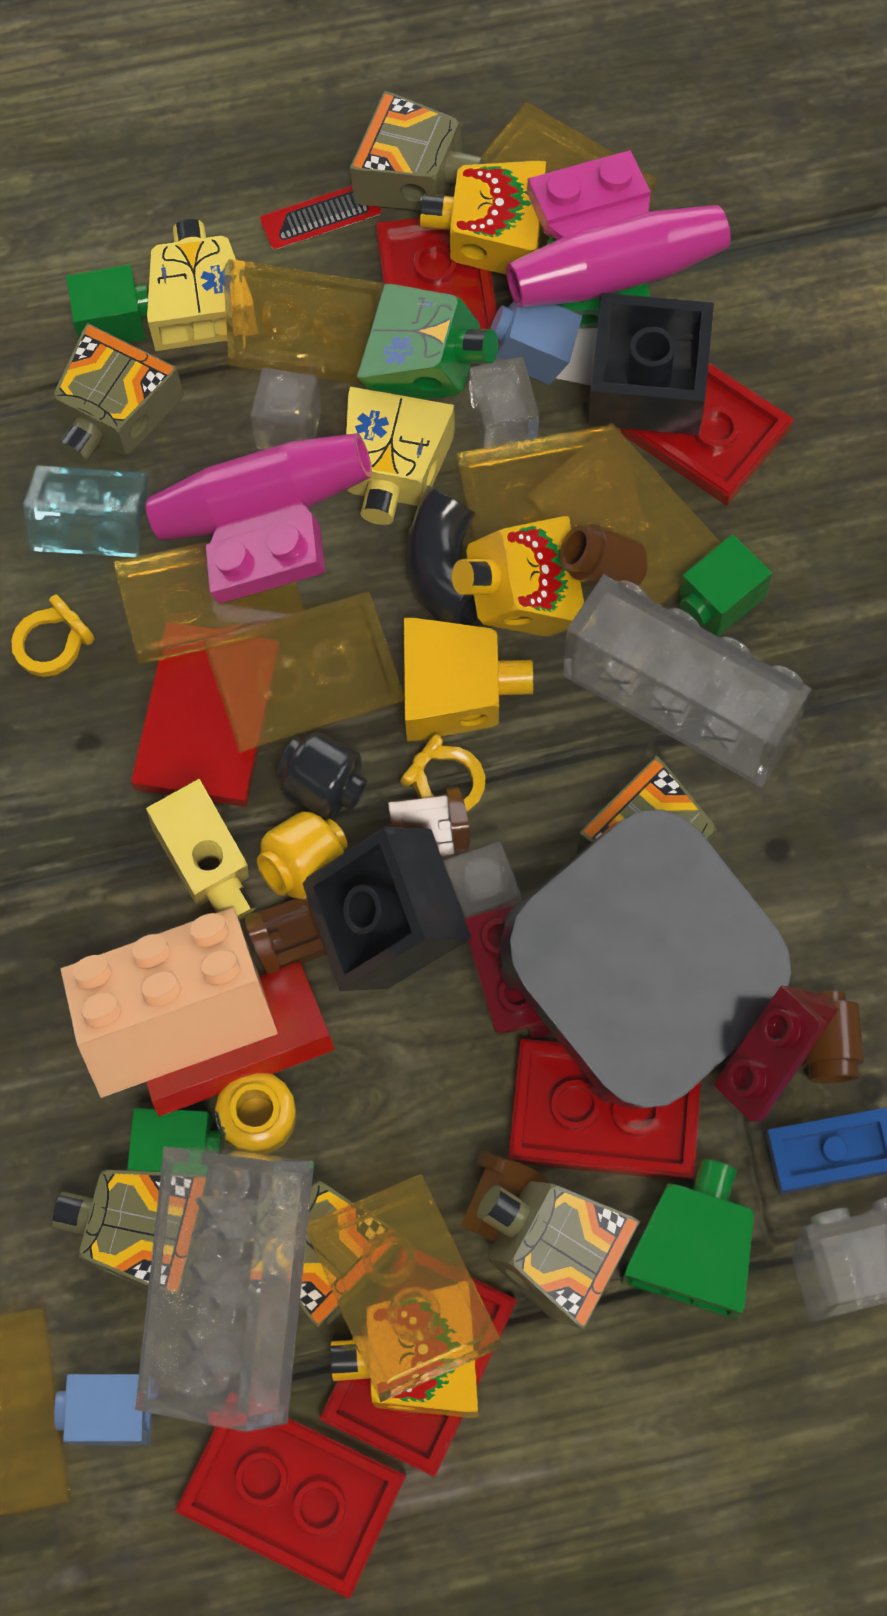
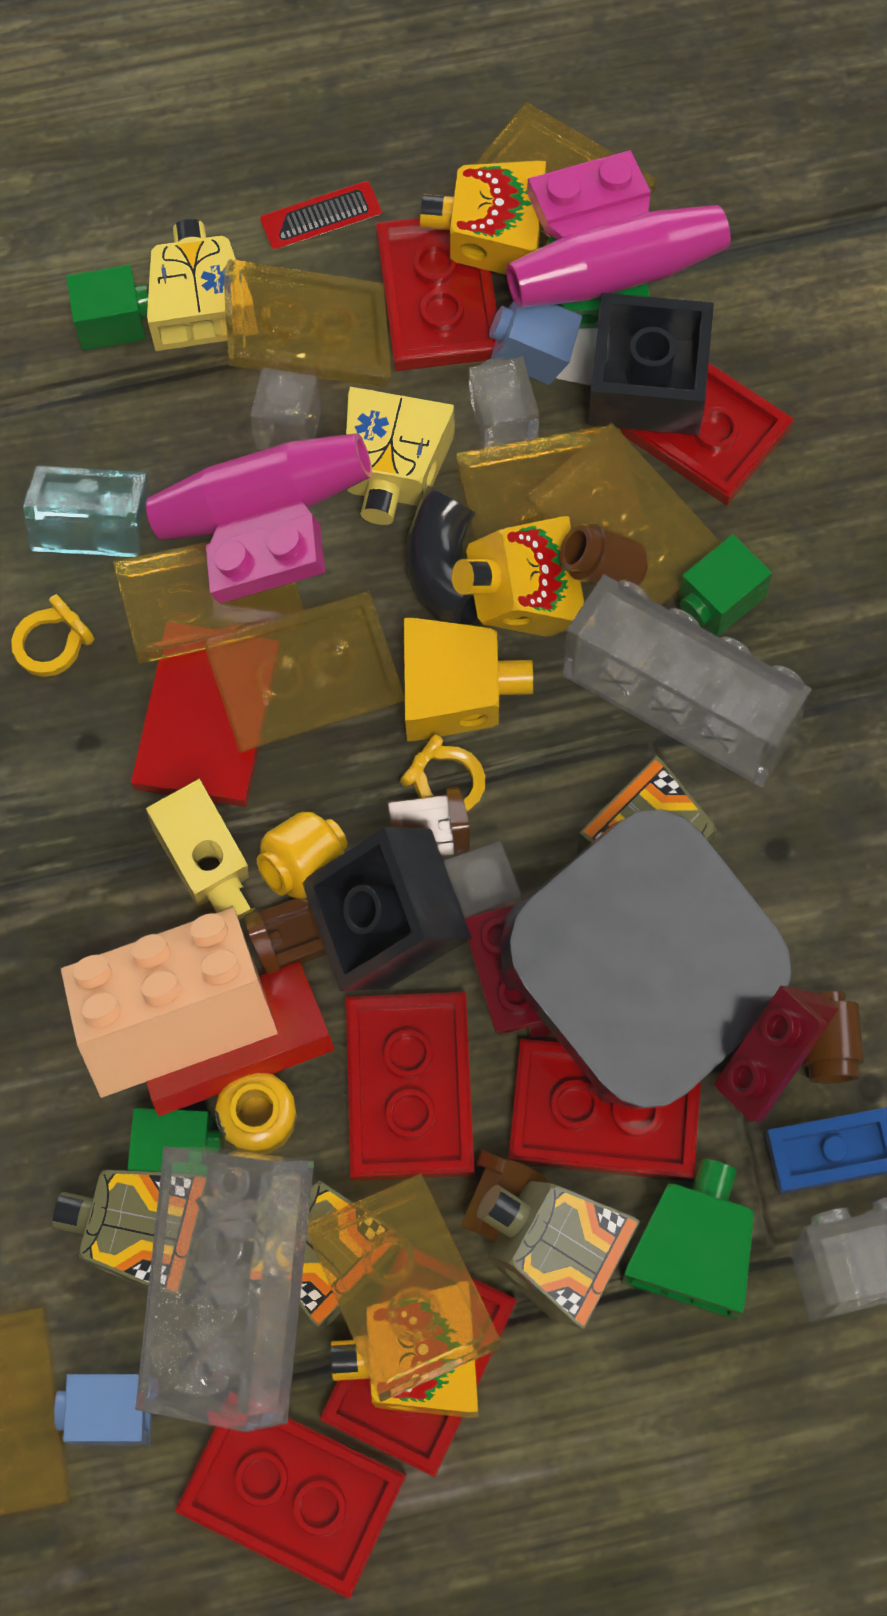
(112, 395): olive torso -> none
(321, 775): black head -> none
(407, 155): olive torso -> none
(409, 1086): none -> red tile
(423, 344): green torso -> none

